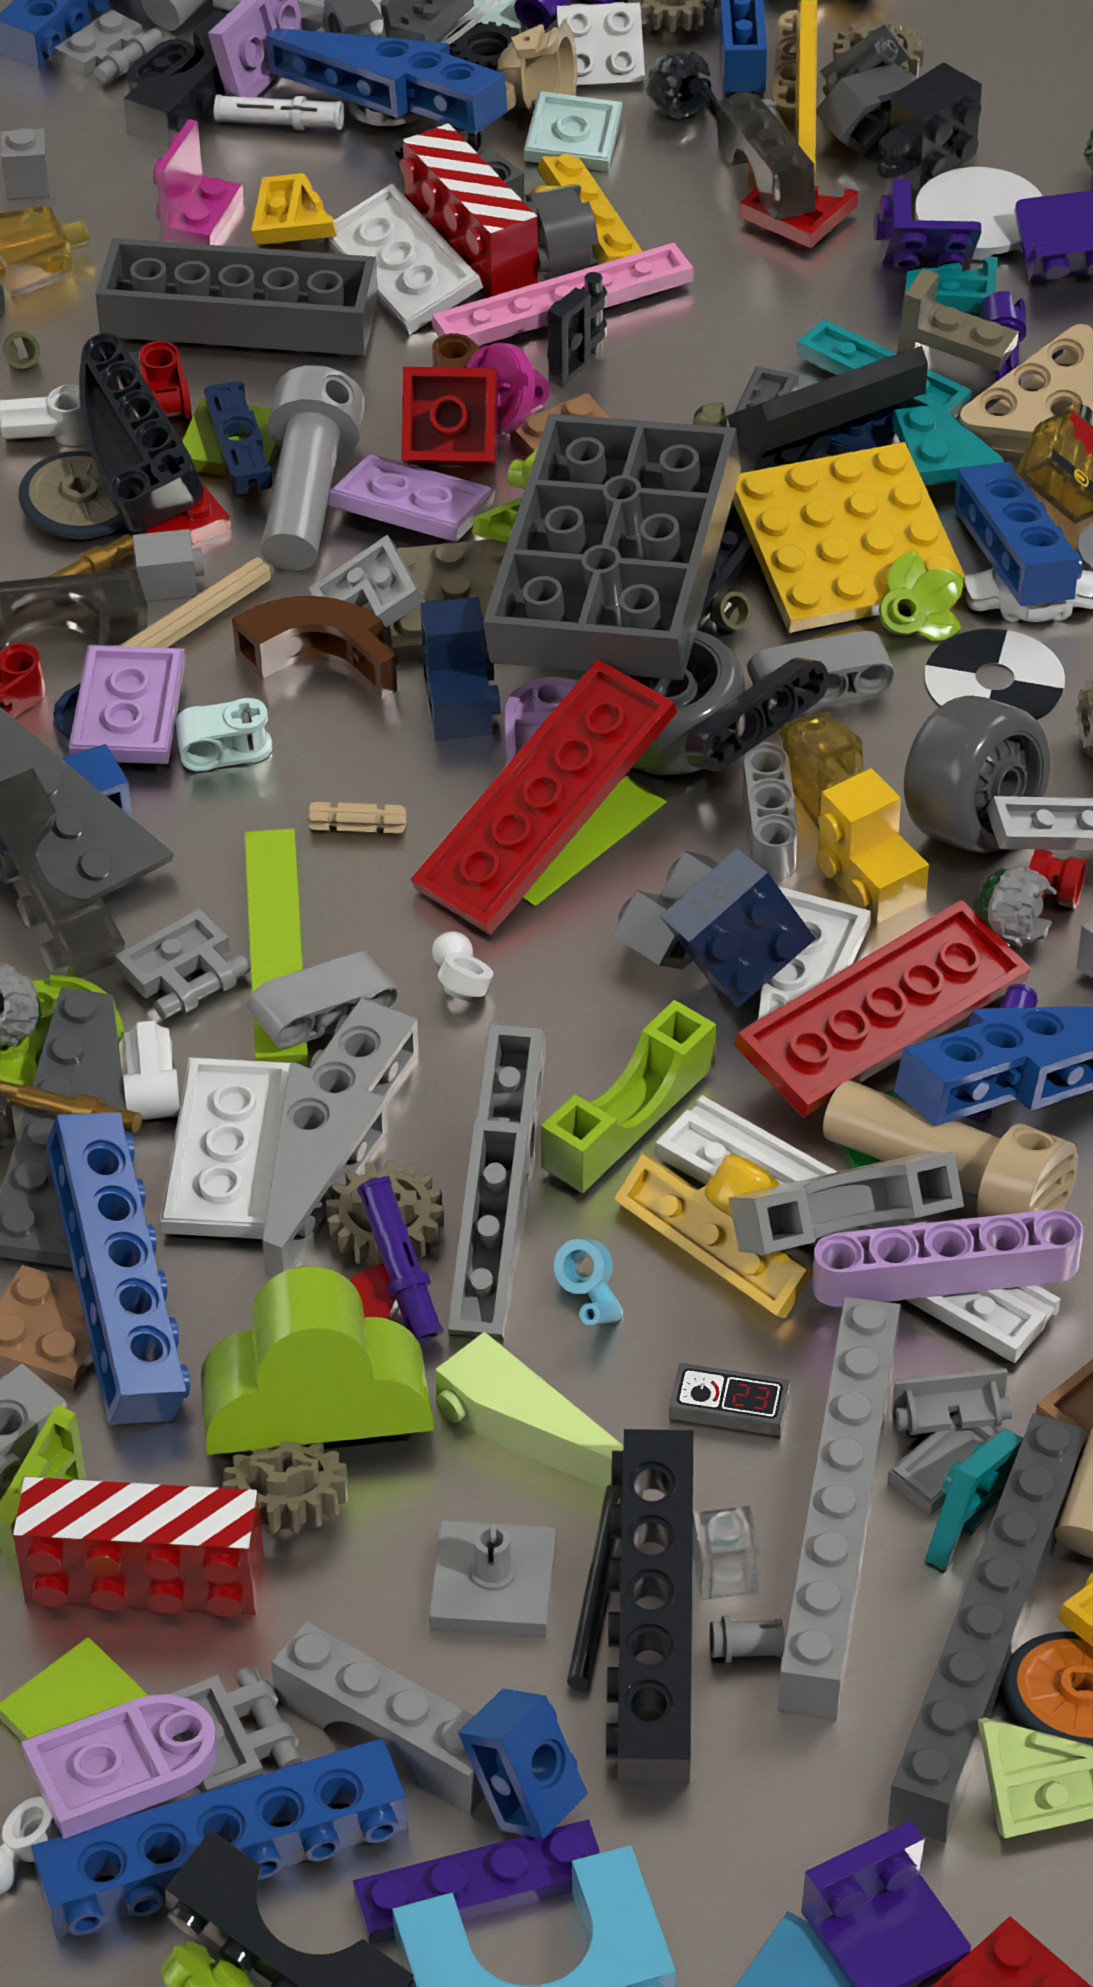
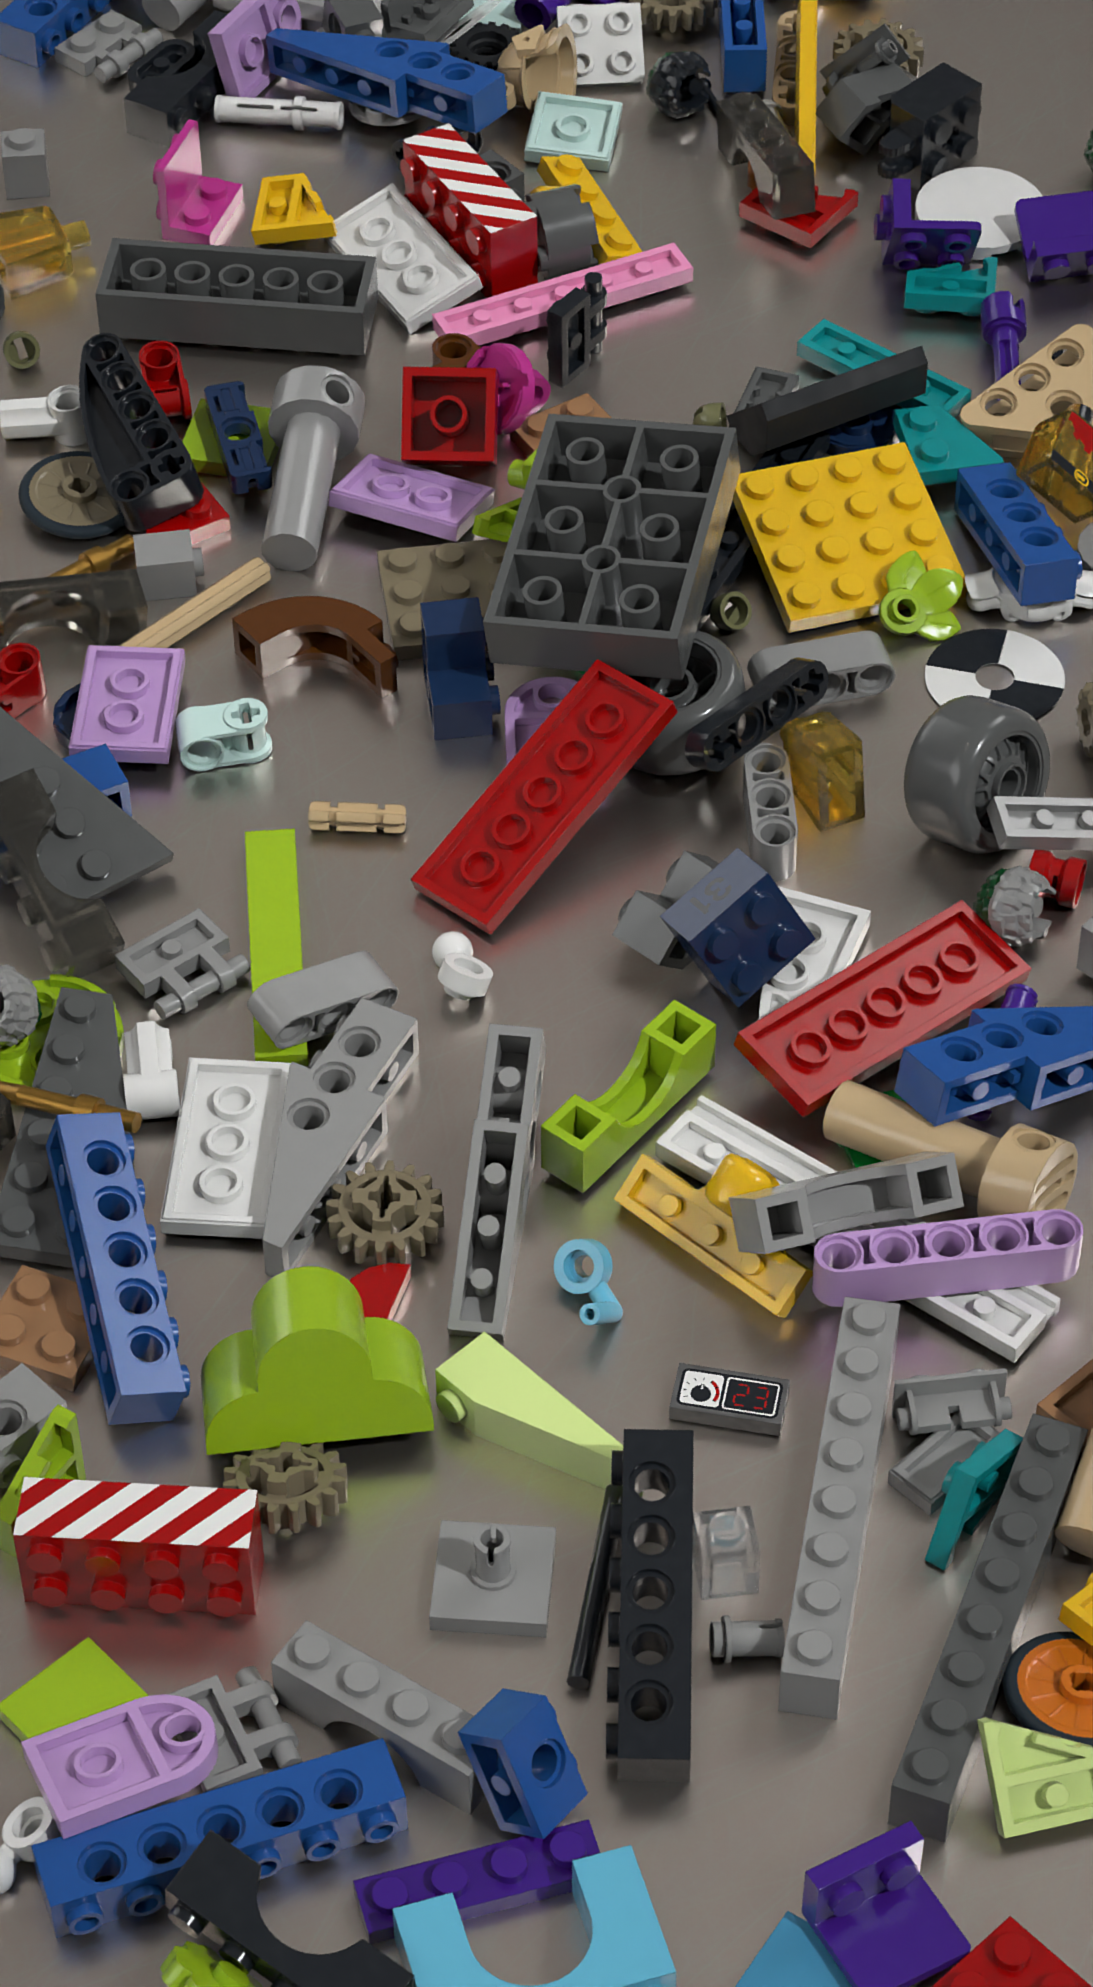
(374, 577): light grey plate -> none
(407, 1281): dark purple pin -> none
(613, 819): lime sticker -> none
(864, 847): yellow brick -> none
(951, 330): dark tan bracket -> none

